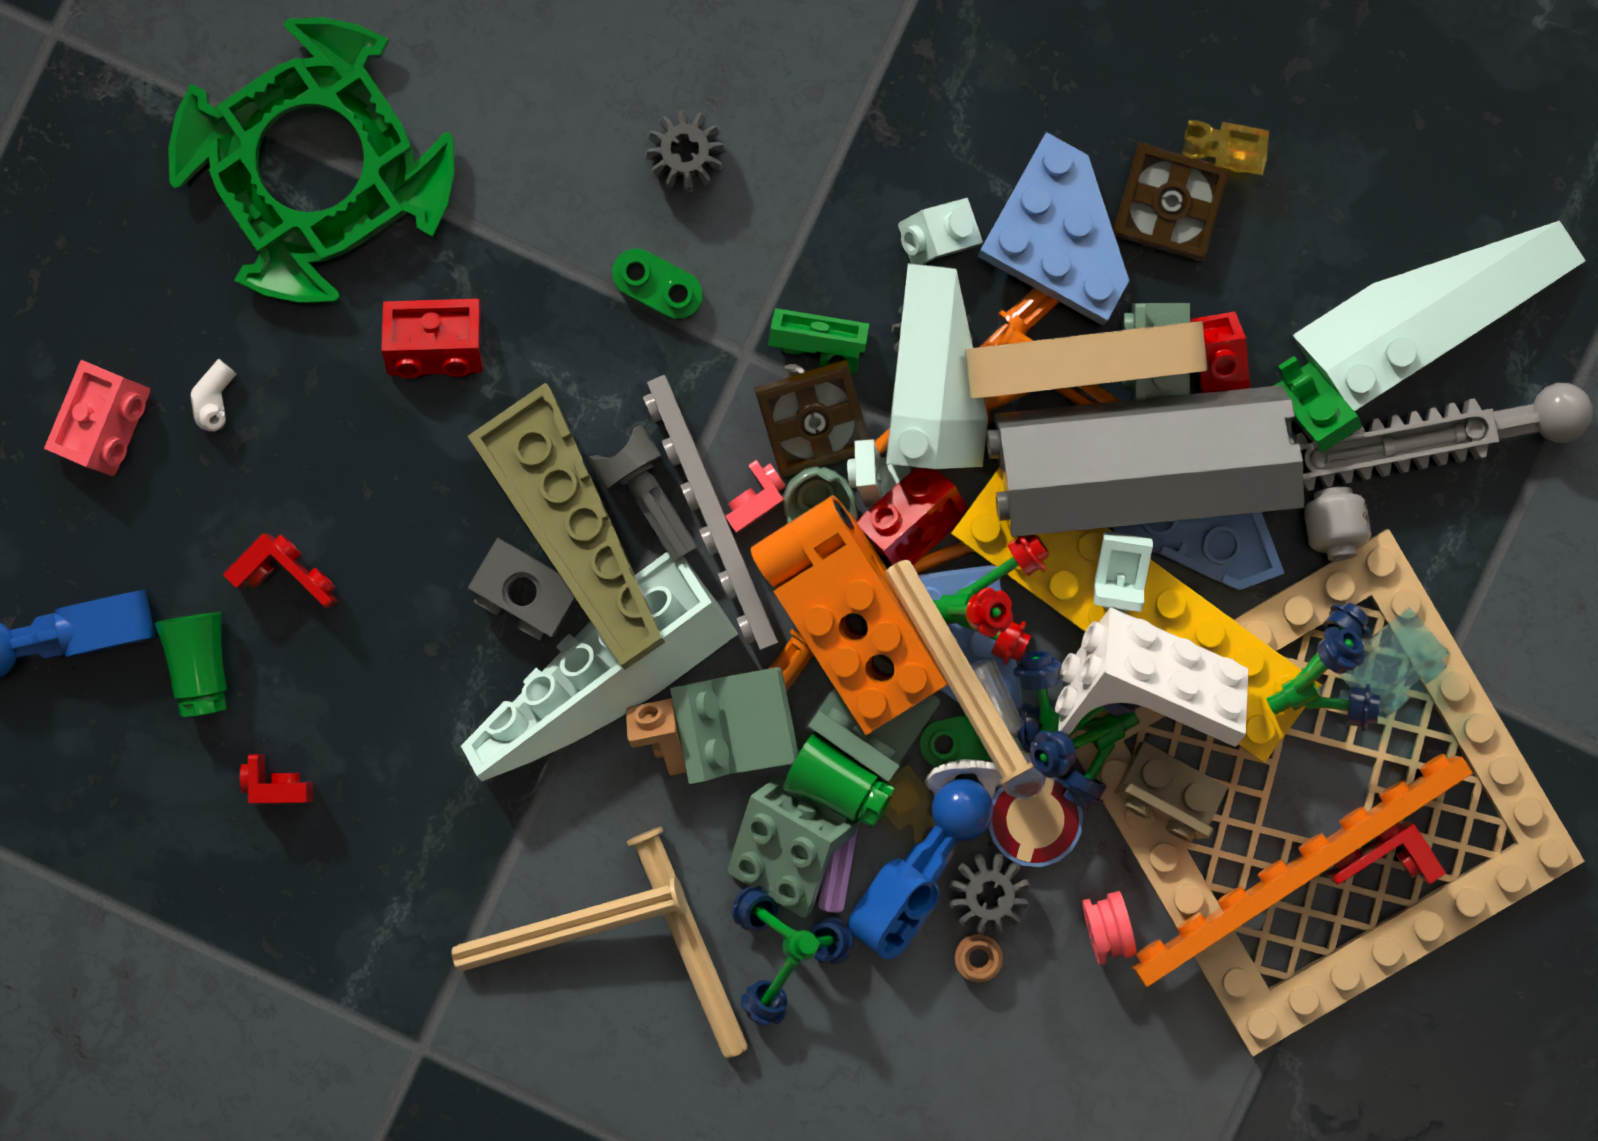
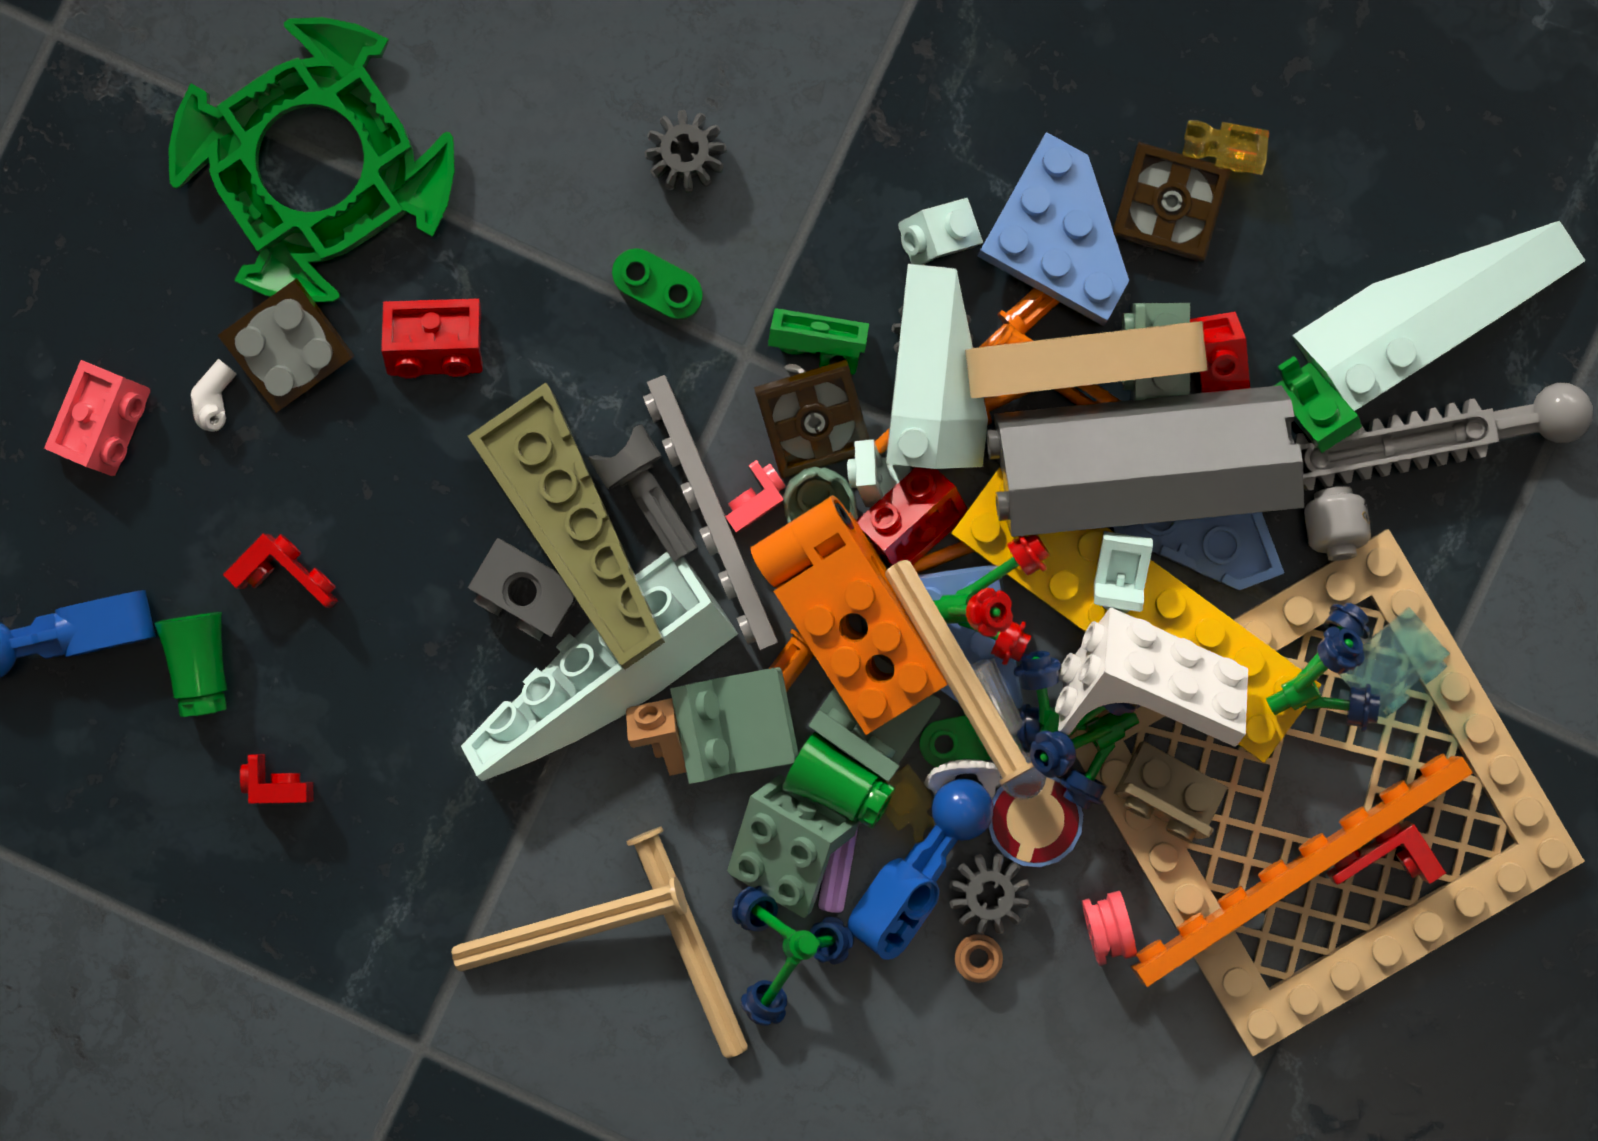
(286, 345): none -> light grey piece

